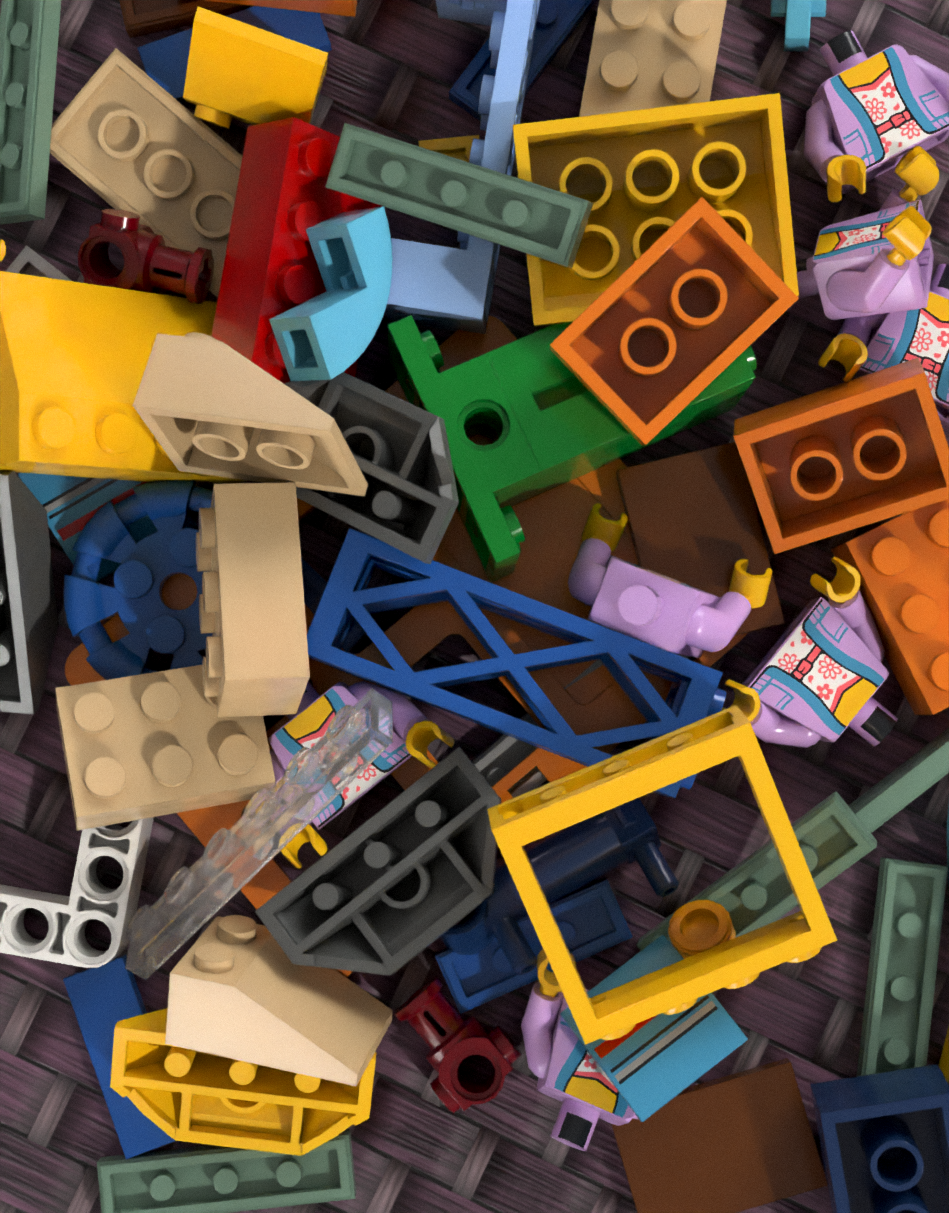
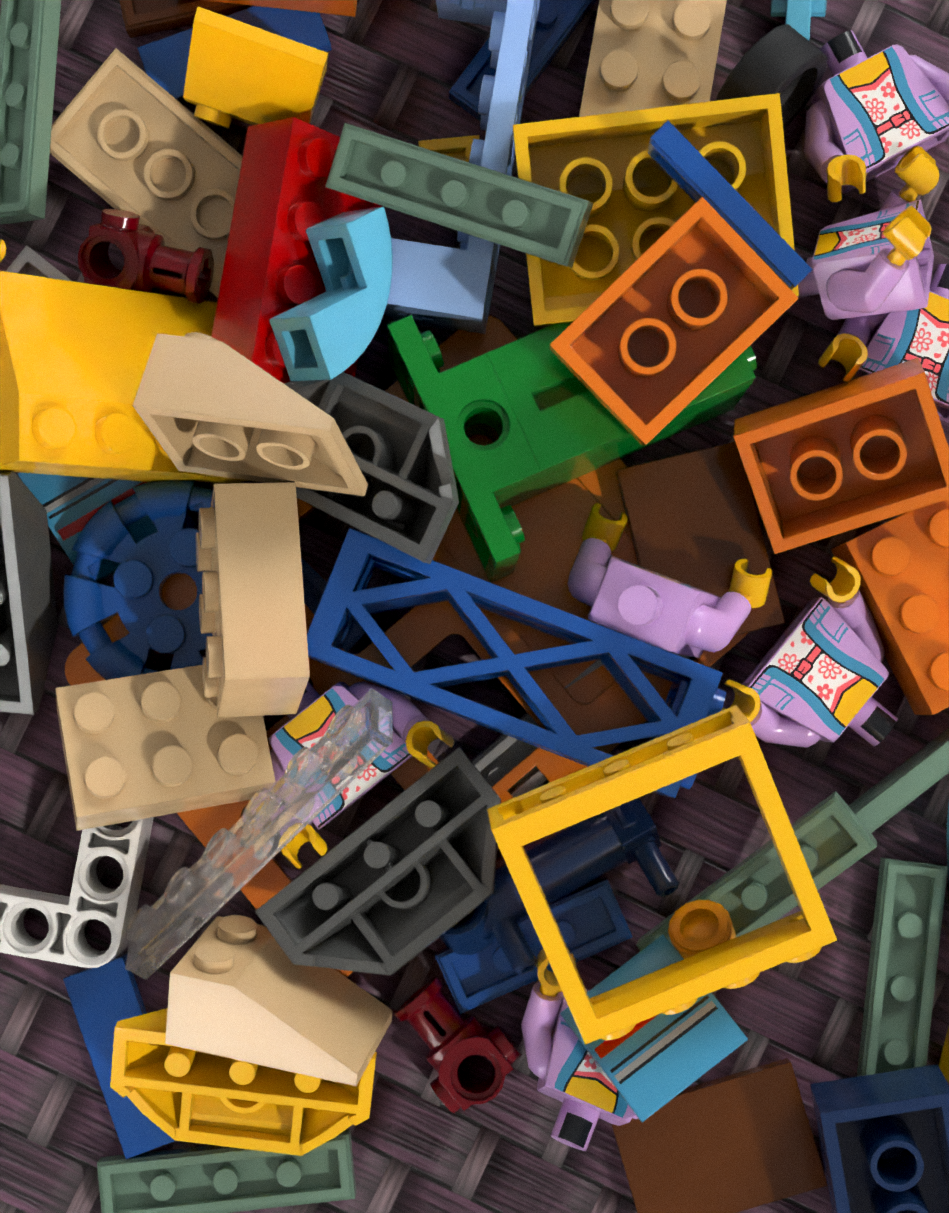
(701, 179): none -> blue tile
(778, 64): none -> black tyre

